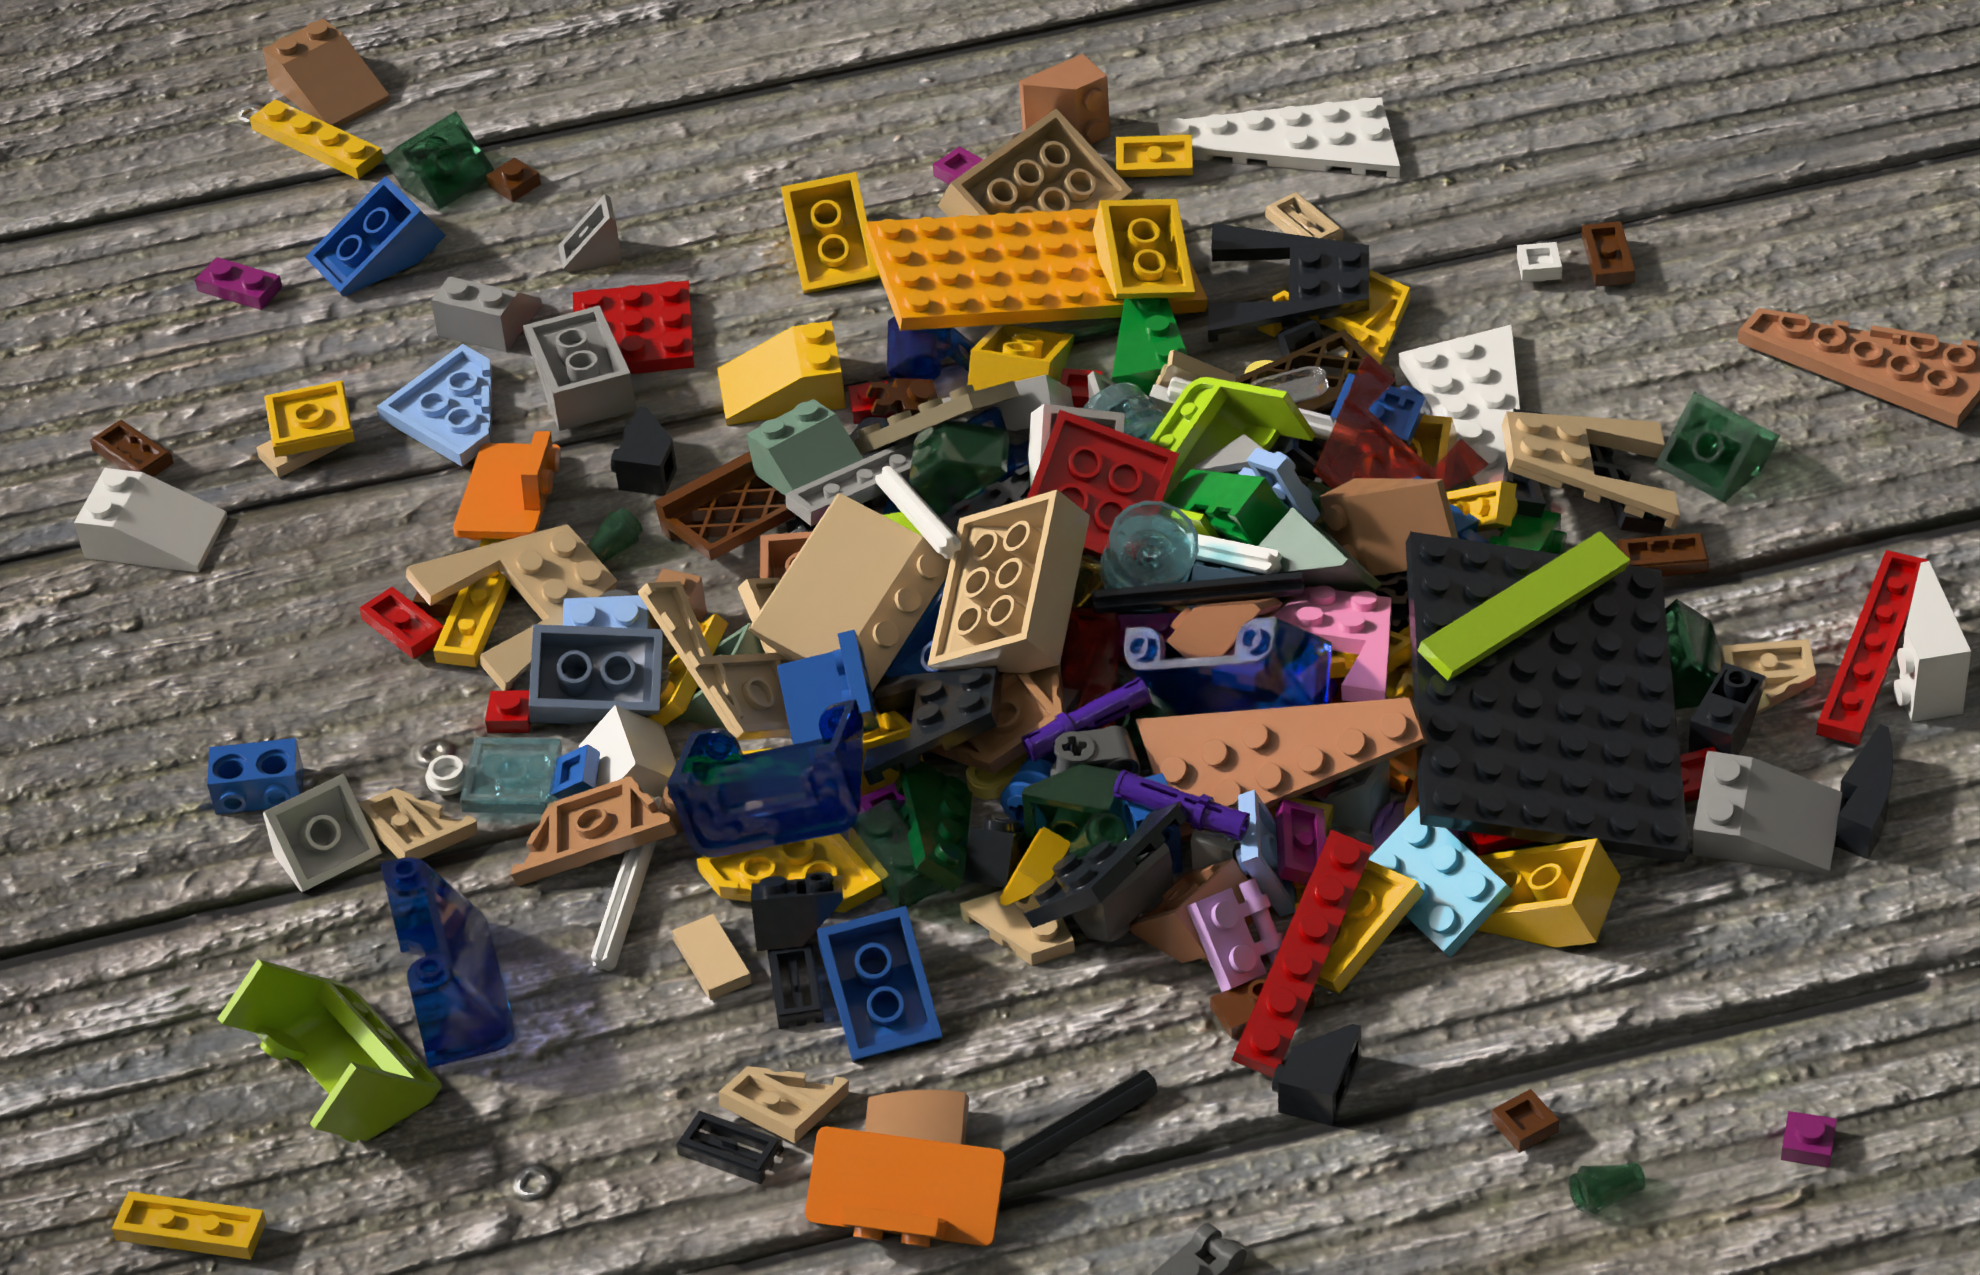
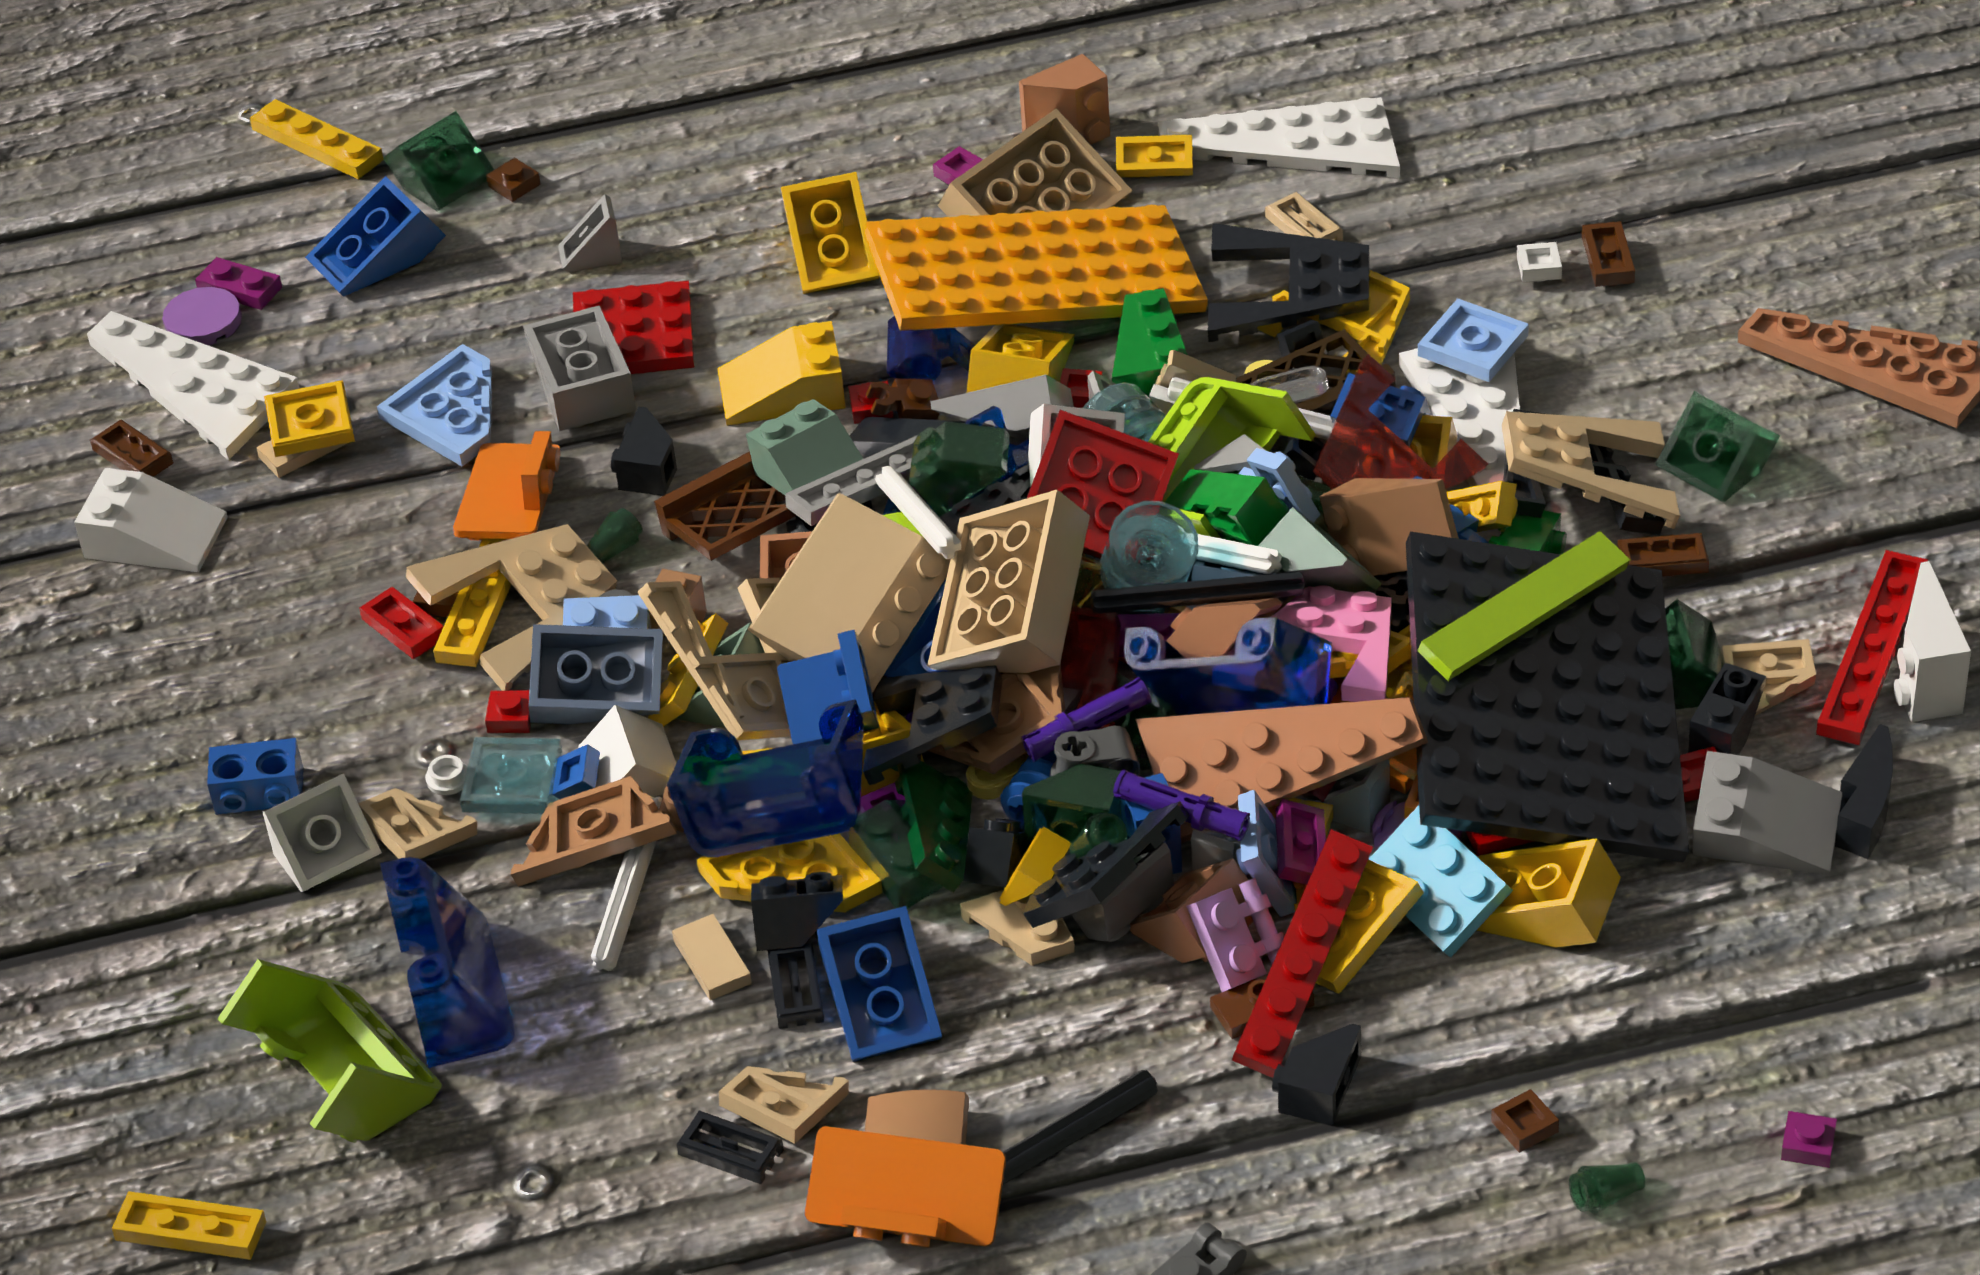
(192, 380): none -> white wing
(203, 314): none -> medium lavender tile
(323, 74): medium nougat slope -> none
(481, 313): light grey slope -> none
(932, 414): dark tan wing -> none
(1143, 248): yellow slope -> none
(1473, 340): none -> light blue plate

